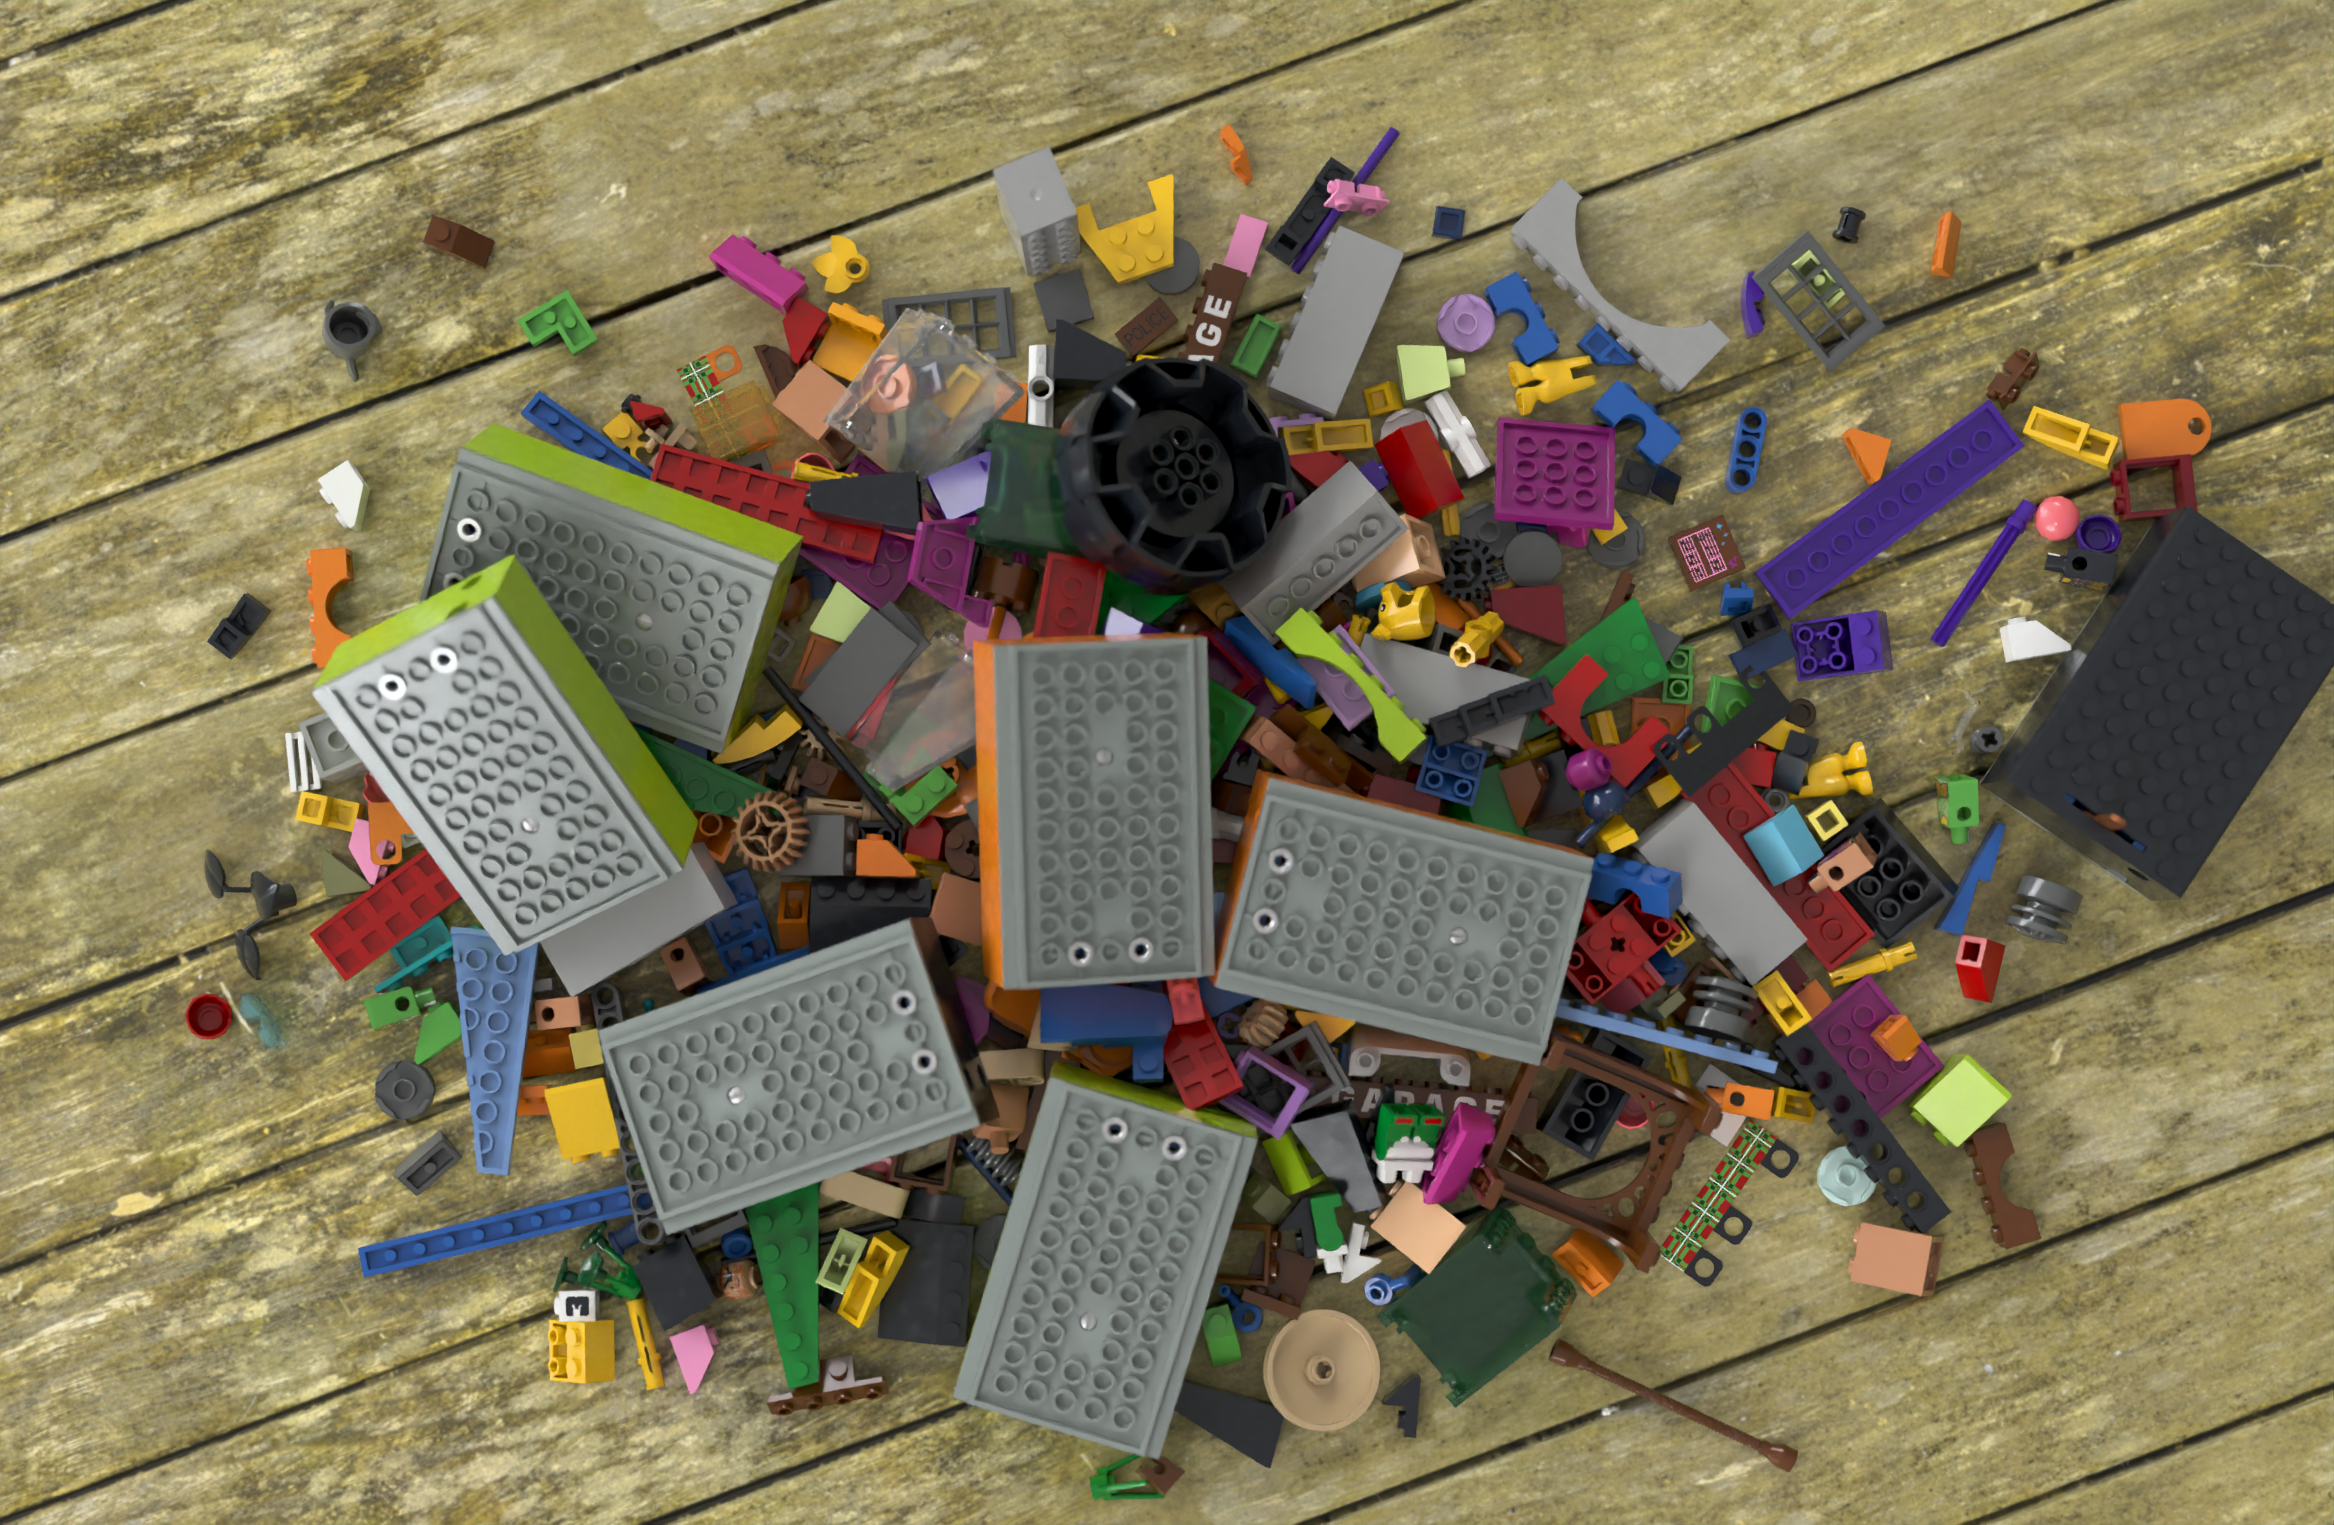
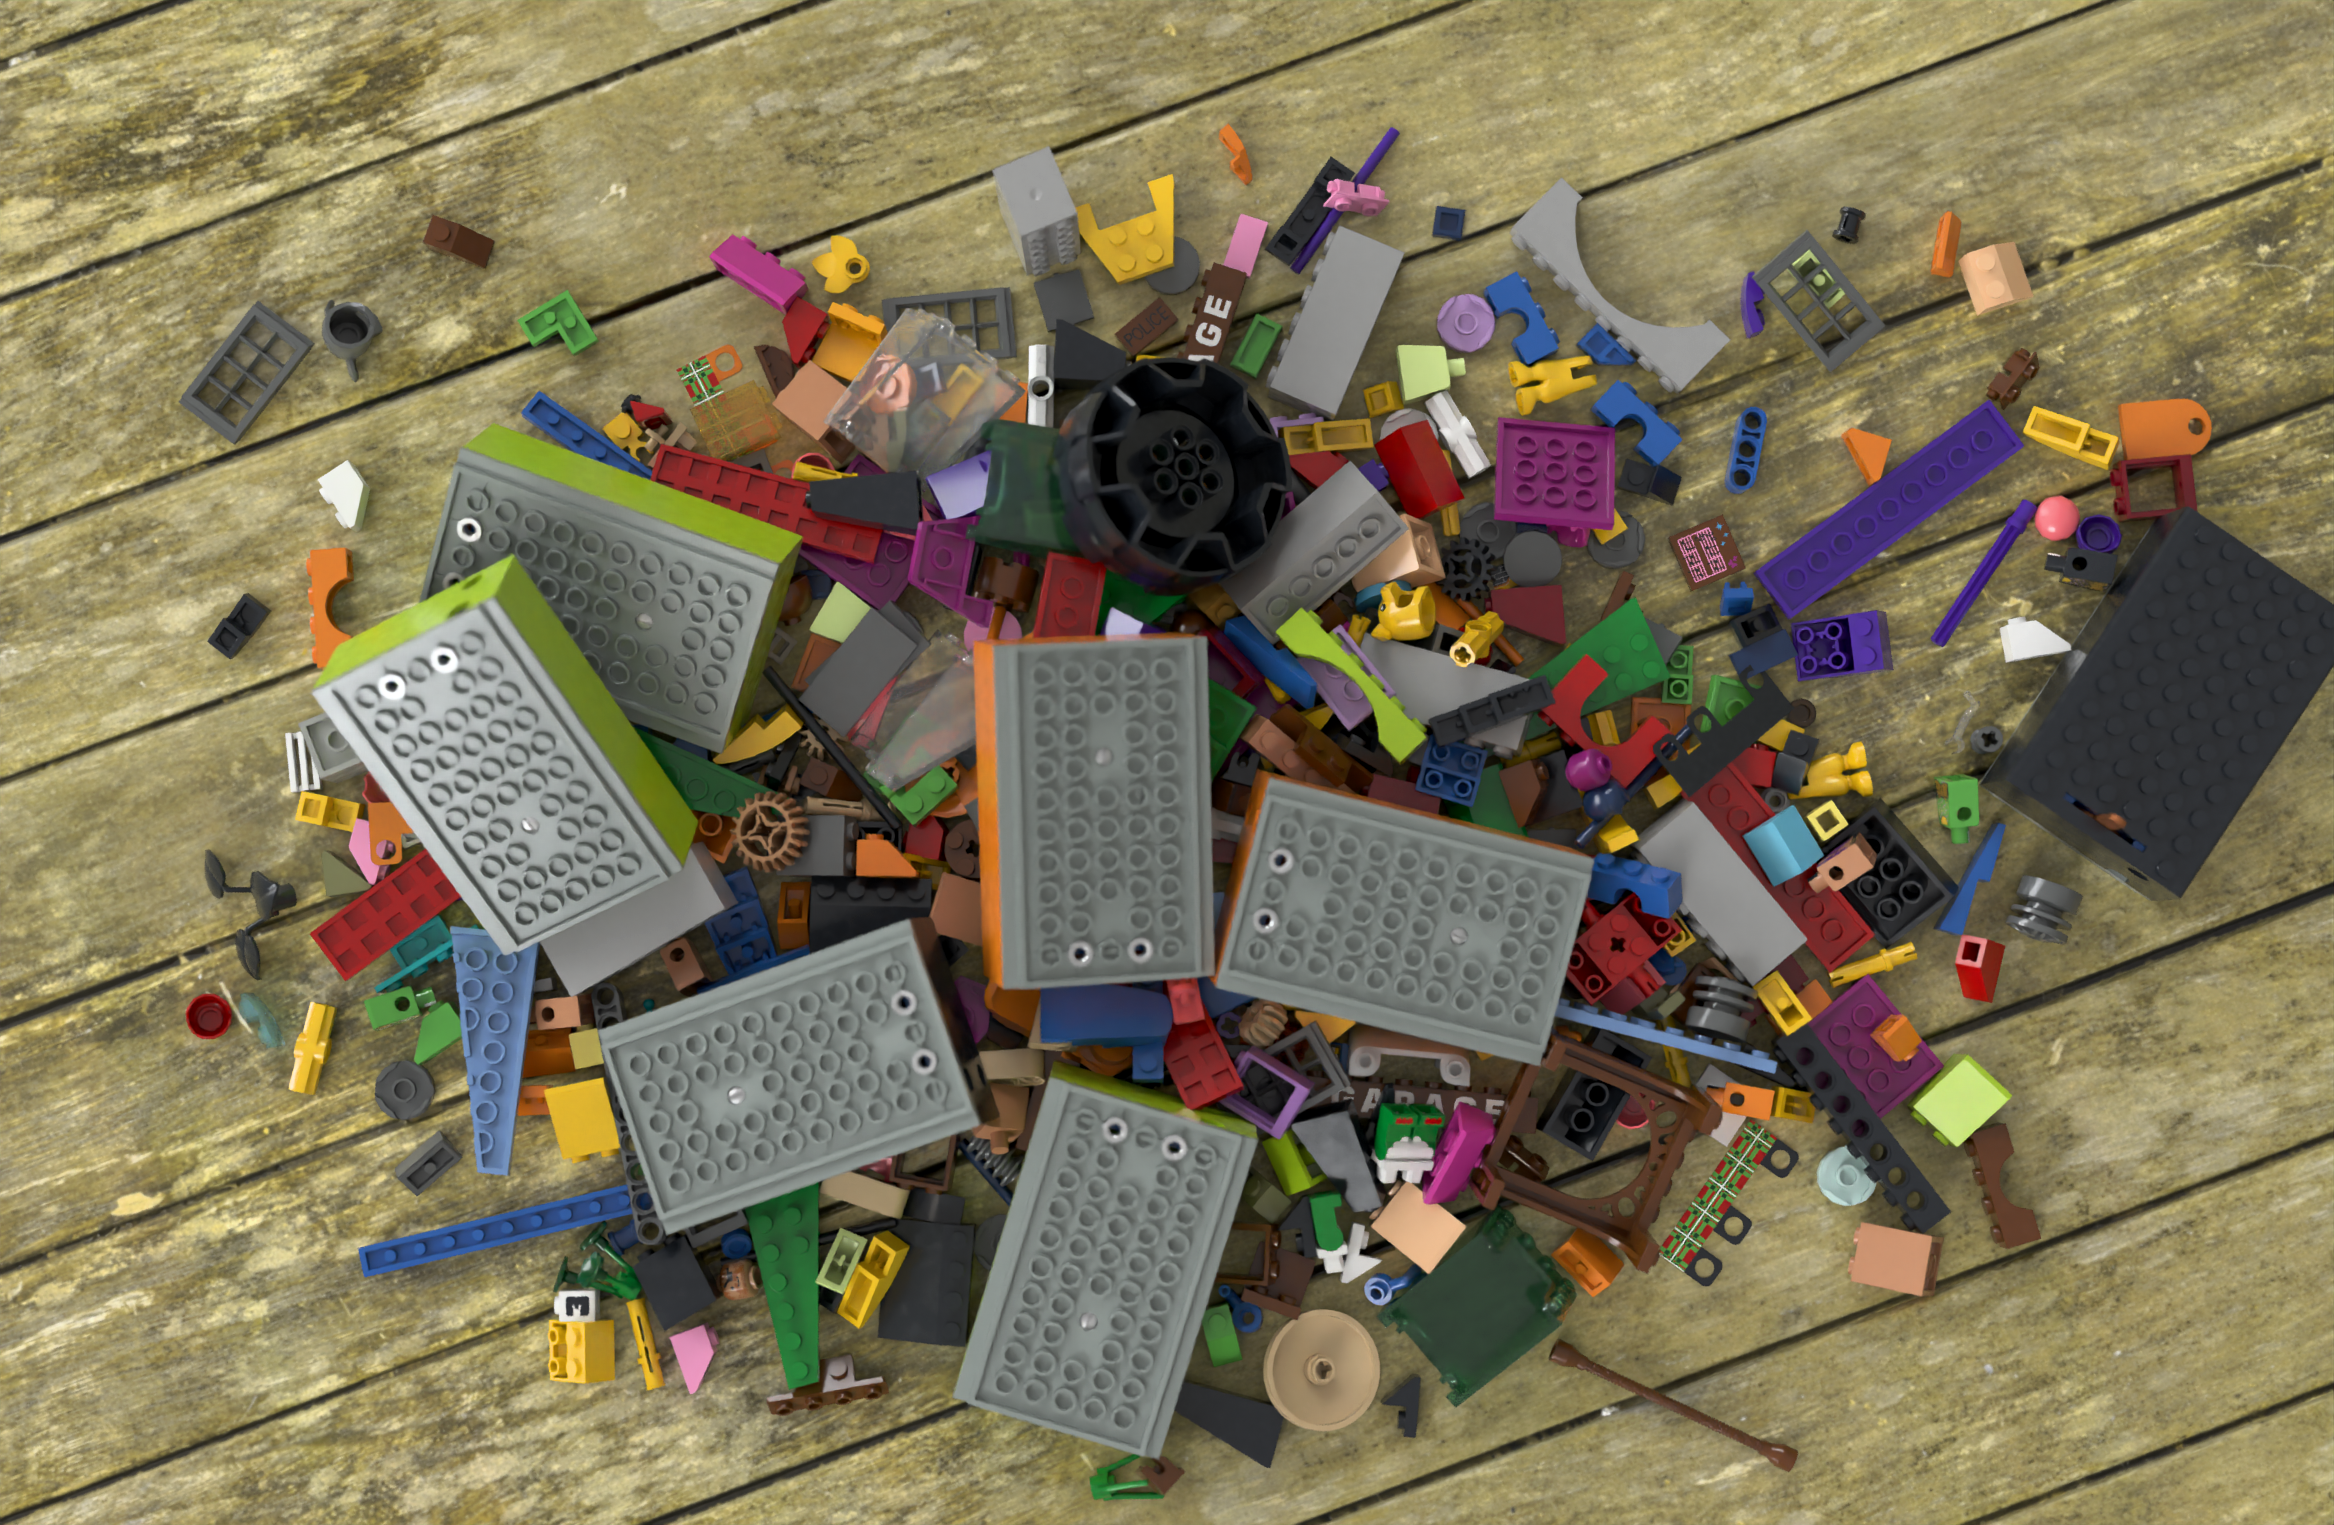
(213, 416): none -> dark grey piece
(312, 1048): none -> yellow piece
(1995, 277): none -> light nougat slope

